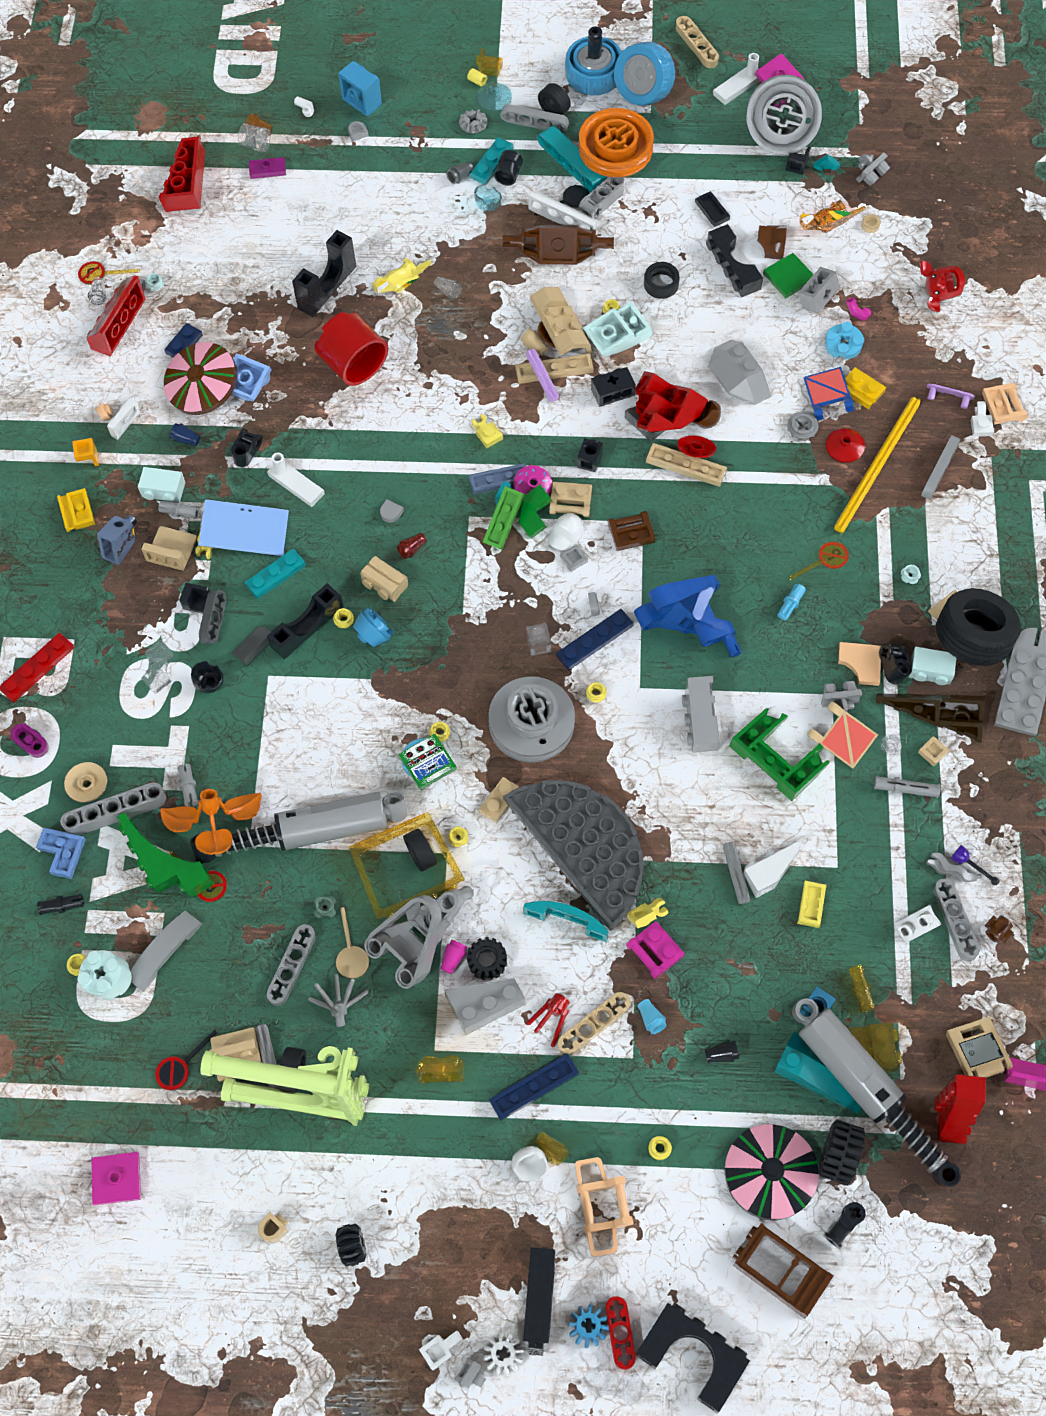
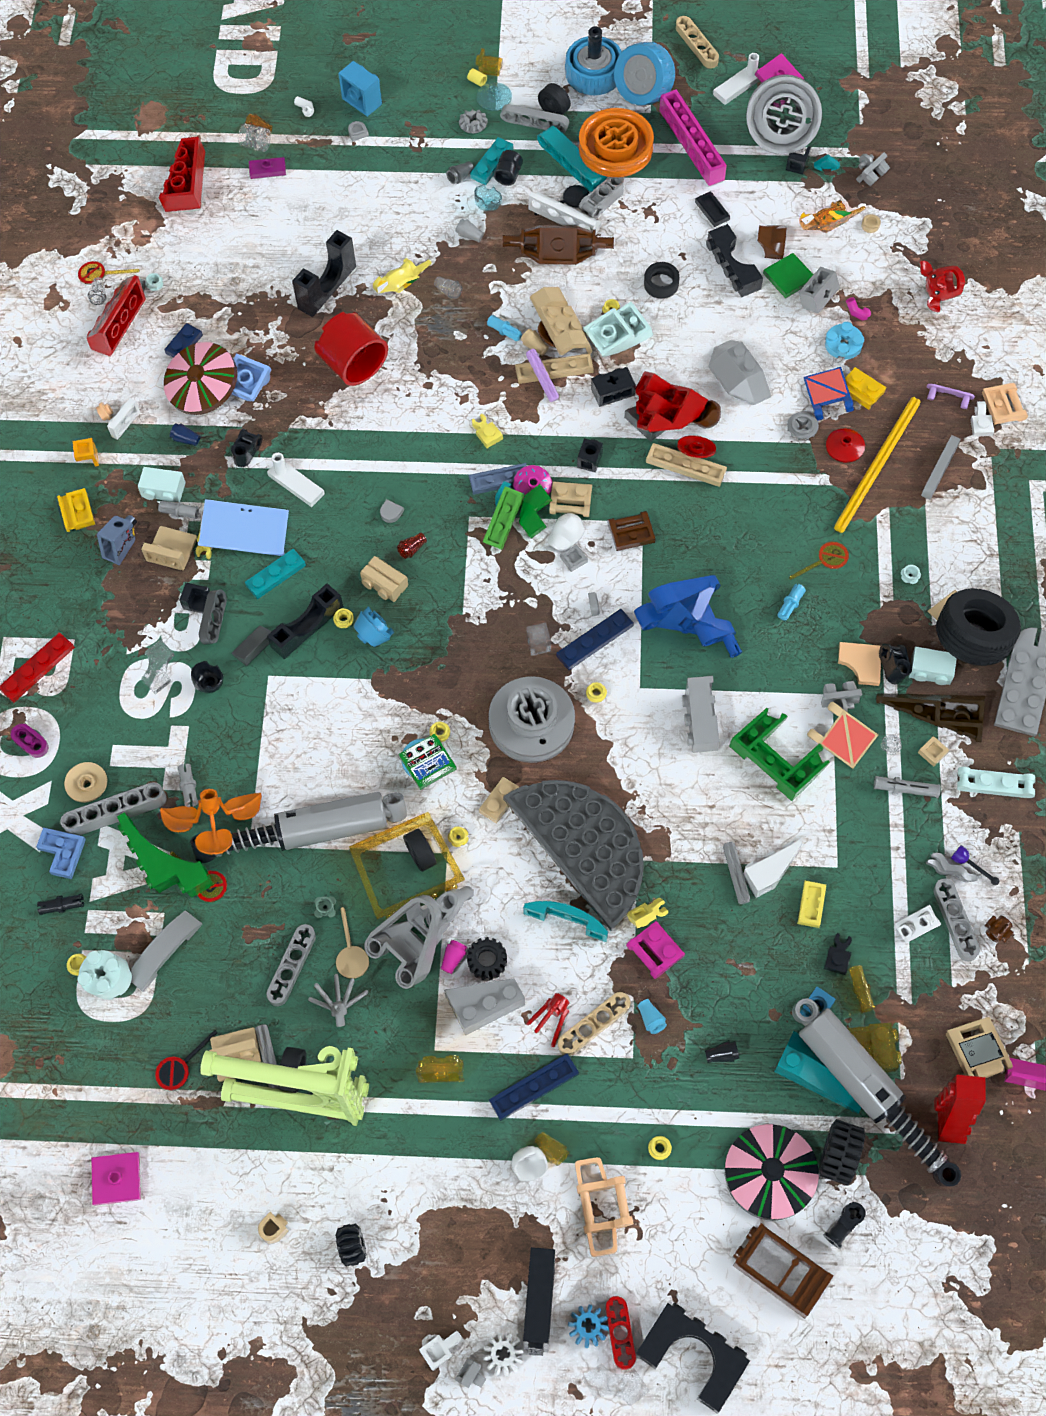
(468, 230): none -> light grey cone
(504, 328): none -> medium azure axle
(692, 137): none -> dark pink brick
(837, 958): none -> black plate
(996, 783): none -> light aqua plate

